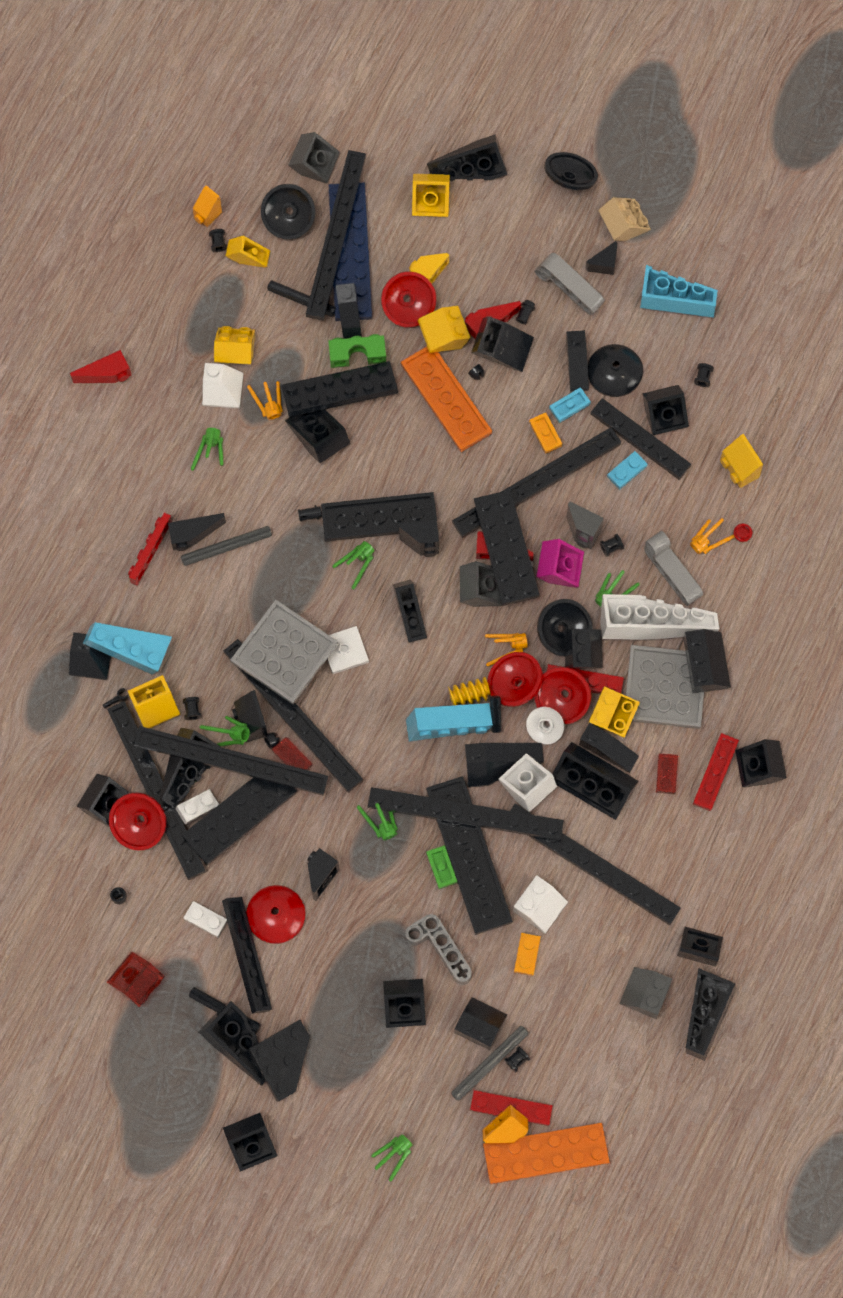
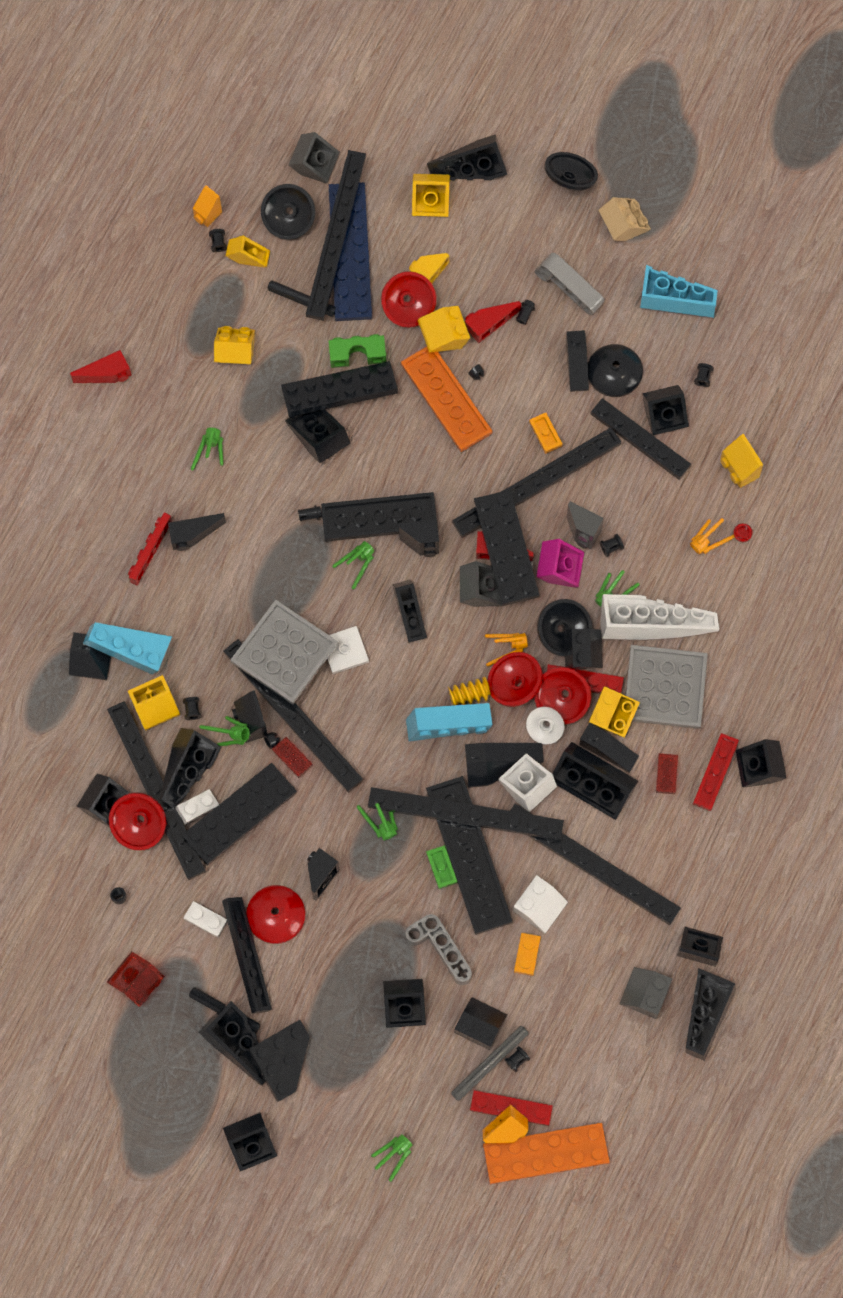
(117, 698): black hand -> none
(222, 386): white slope -> none
(226, 545): dark grey axle -> none
(231, 760): black plate -> none
(271, 409): light orange plant -> none
(348, 310): black slope -> none
(495, 709): black axle -> none
(502, 343): black slope -> none
(569, 405): medium azure plate -> none
(603, 261): black slope -> none
(627, 470): medium azure plate -> none
(672, 569): light grey beam -> none
(706, 660): black slope -> none

